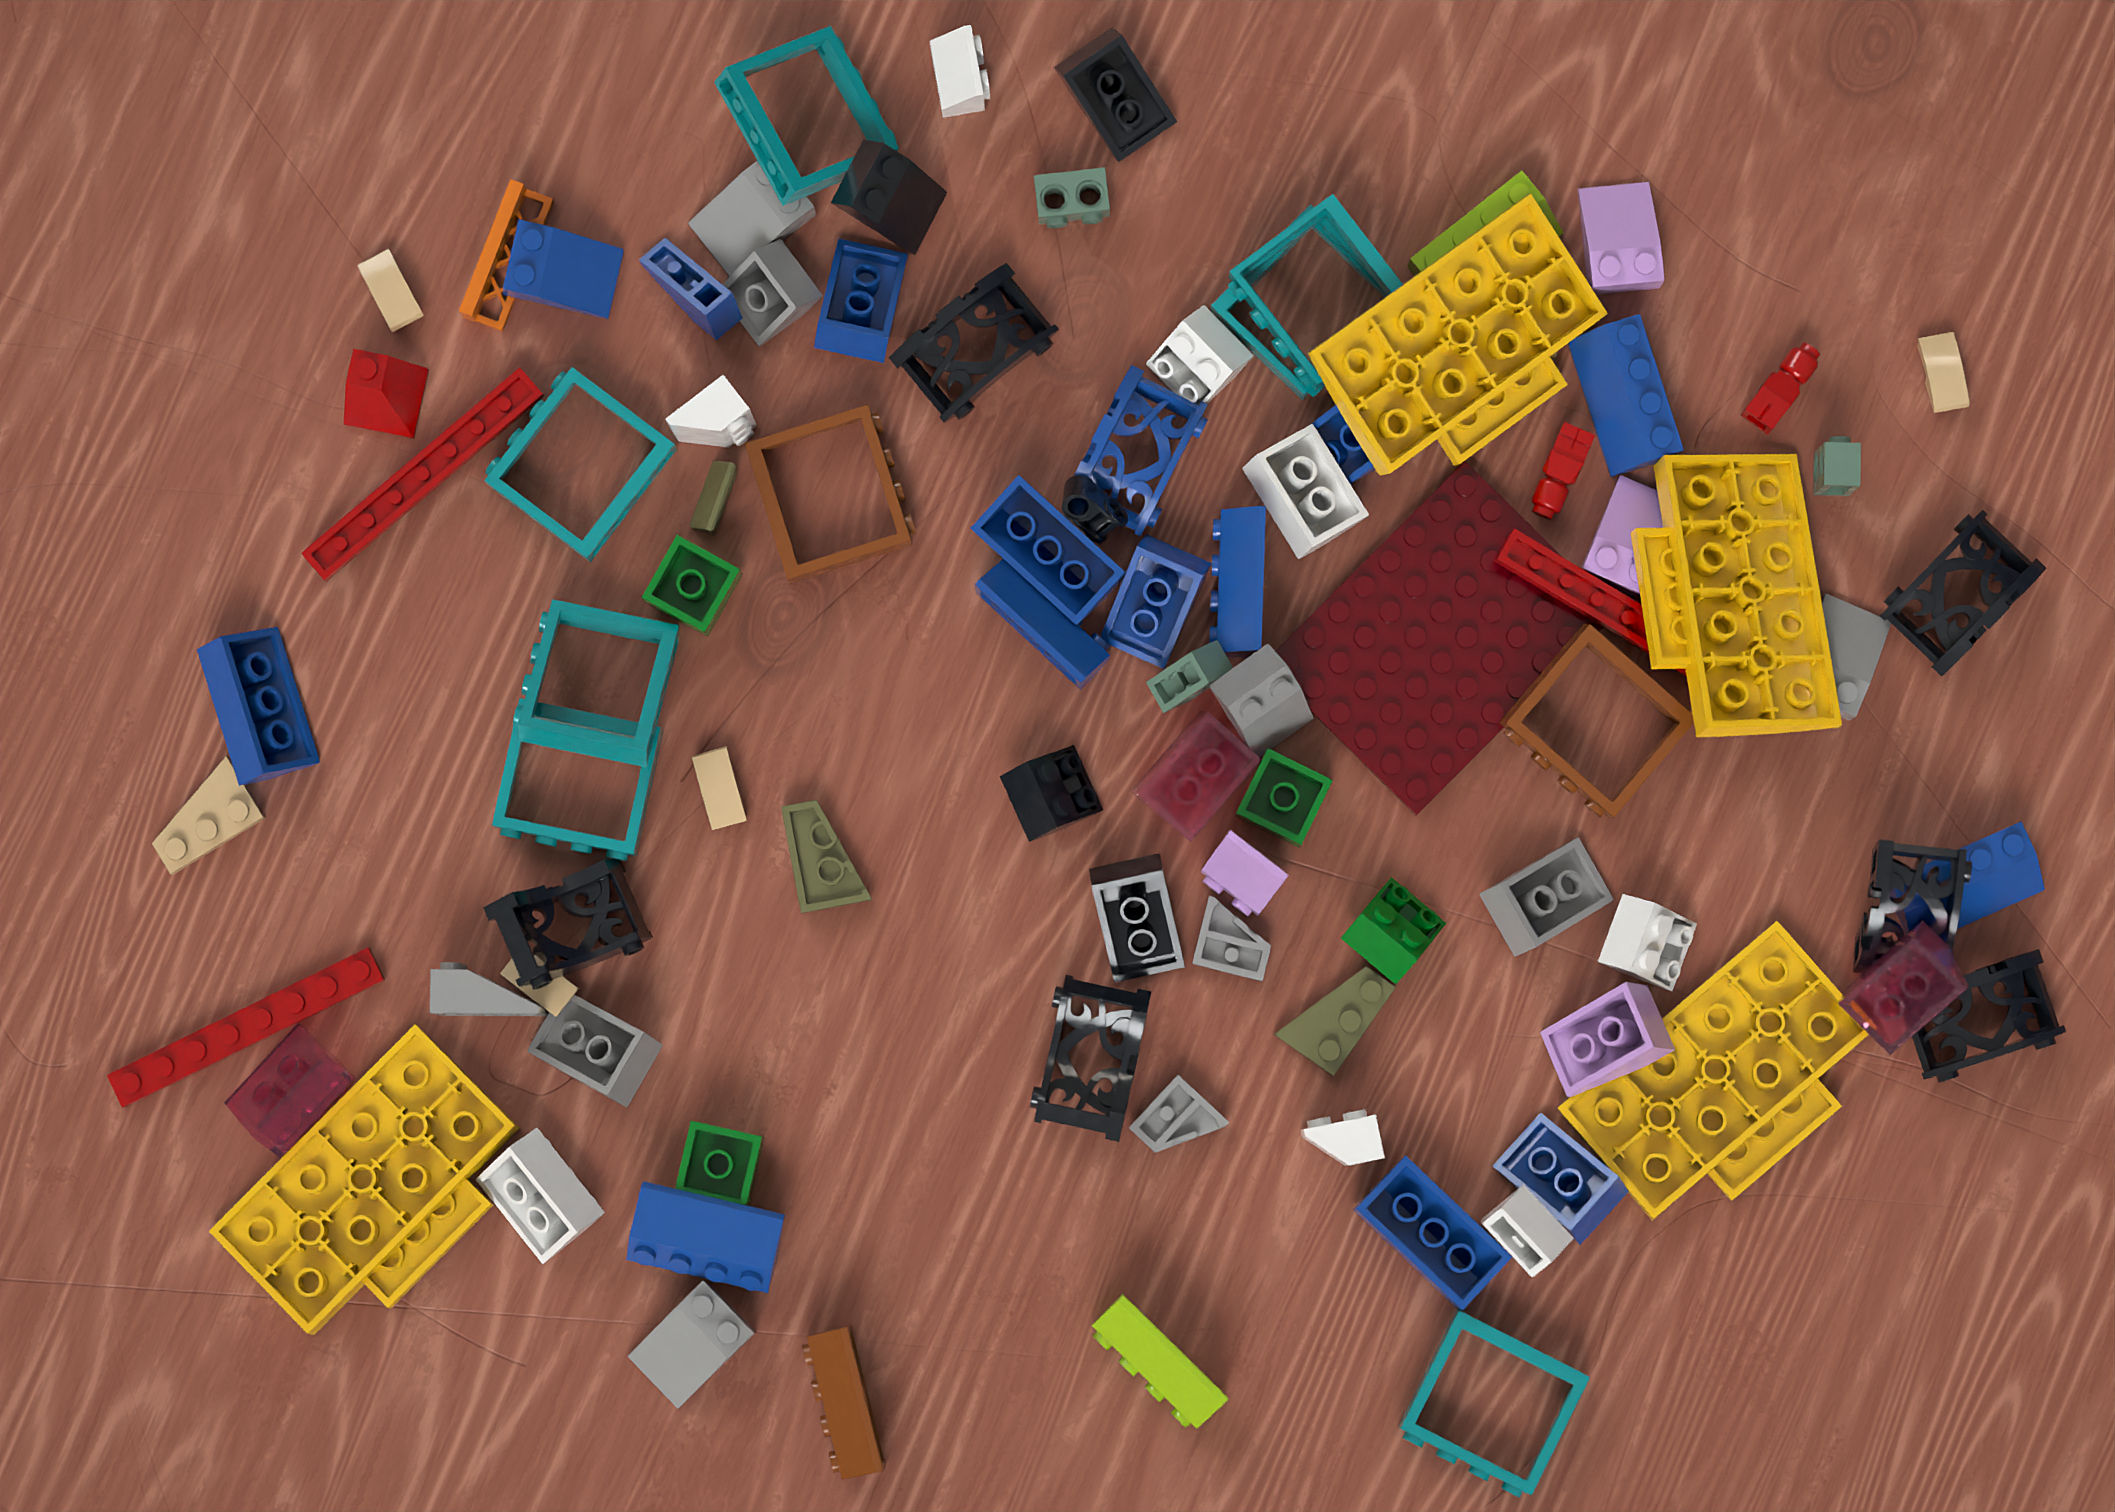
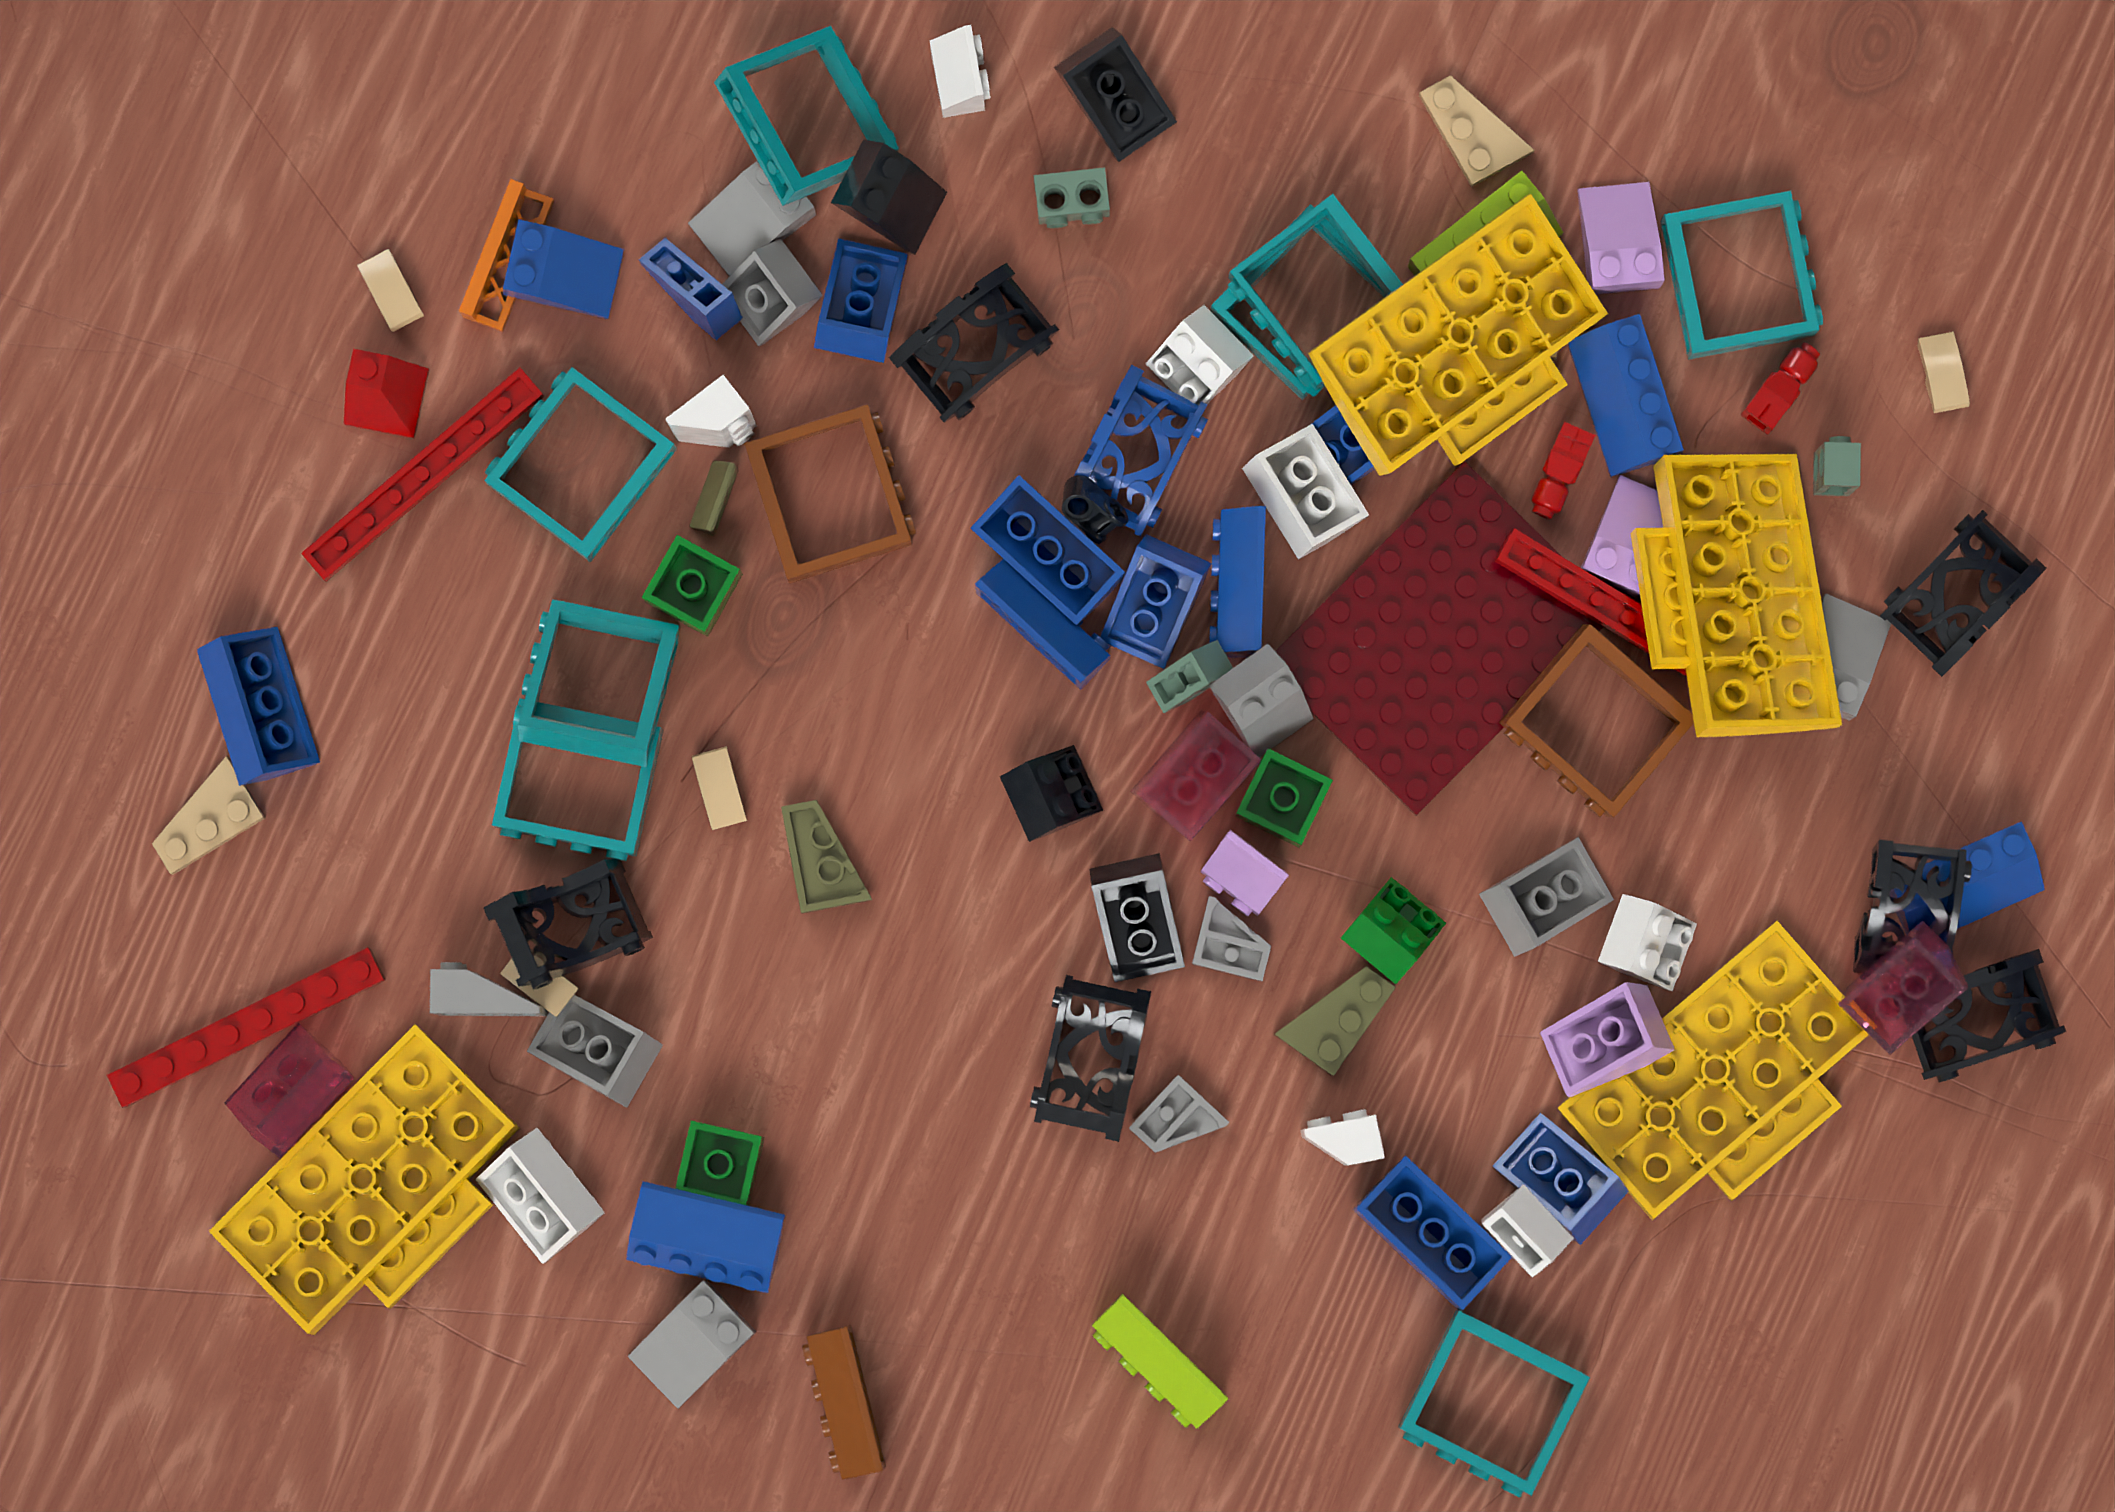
(1472, 132): none -> tan wing
(1684, 288): none -> teal window

